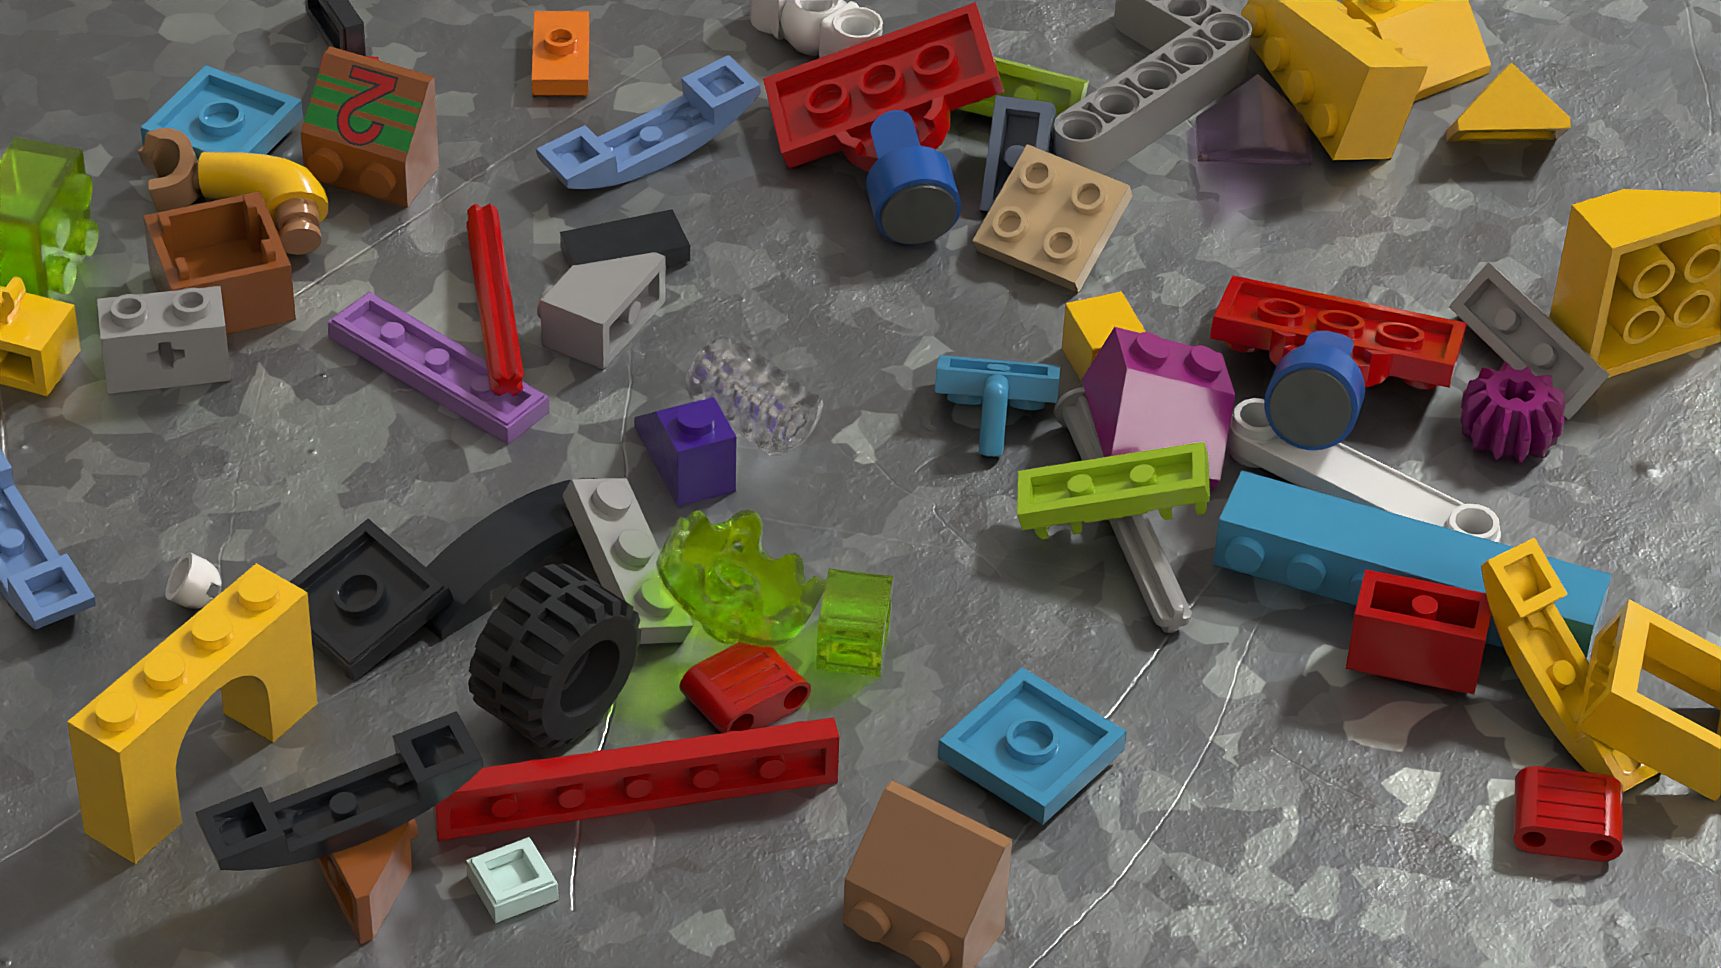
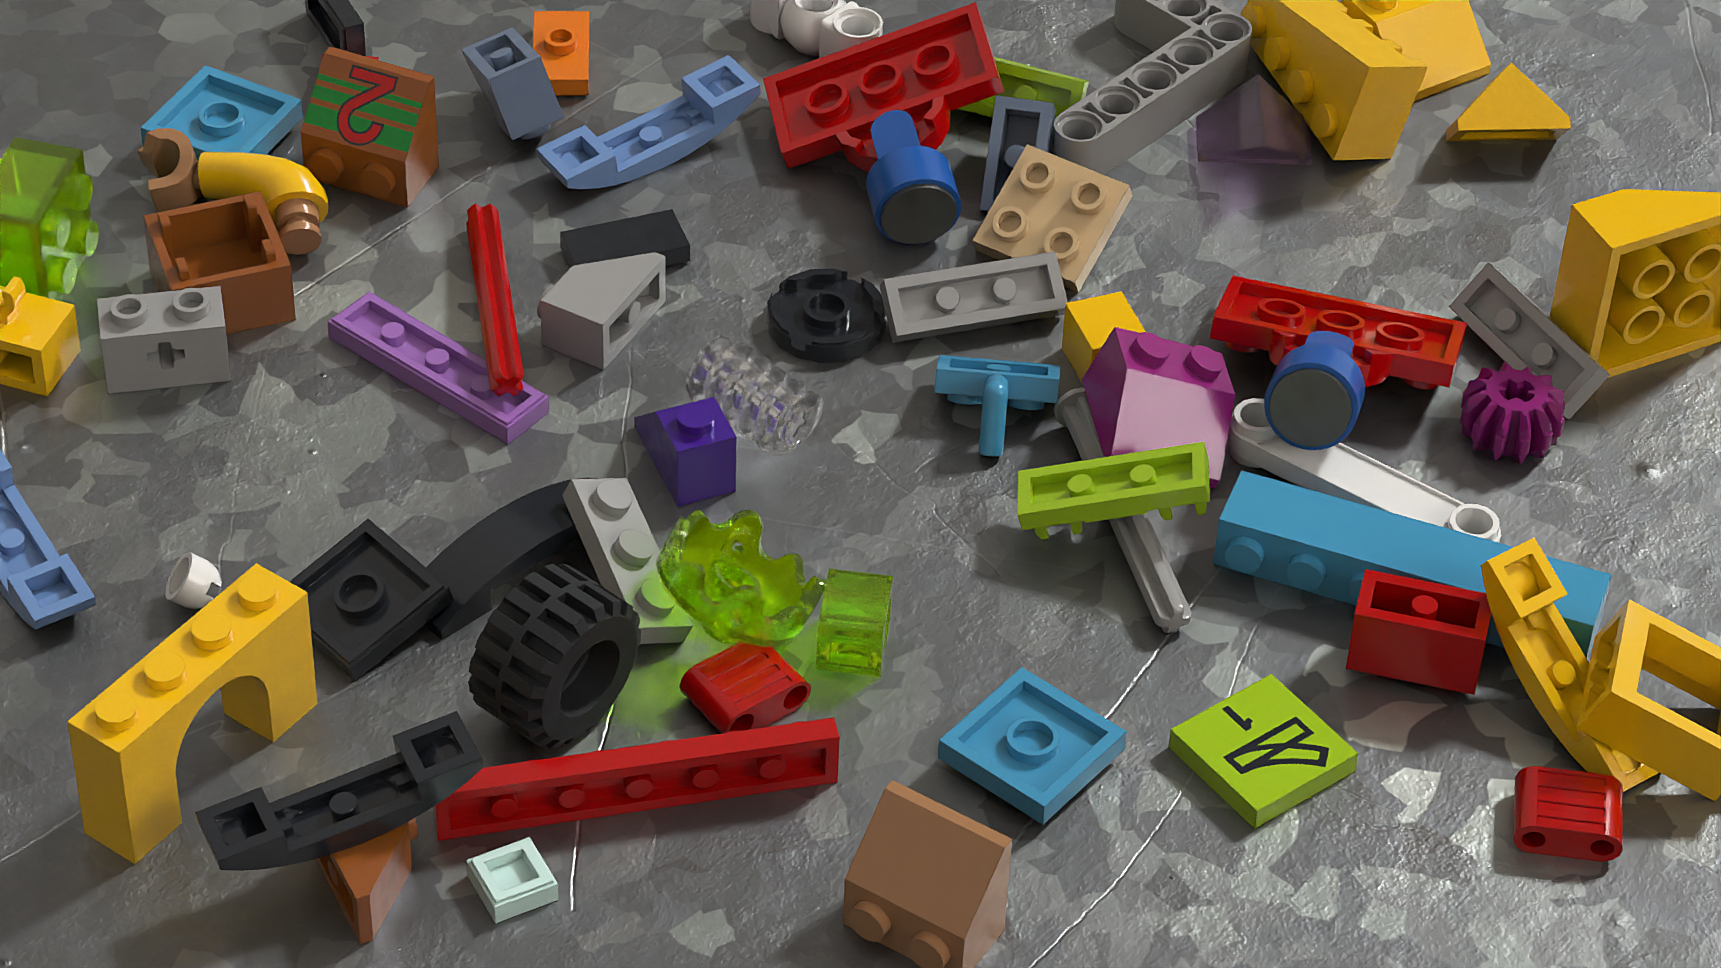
(514, 84): none -> sand blue slope
(826, 316): none -> black tile
(973, 296): none -> light grey plate
(1263, 750): none -> lime tile

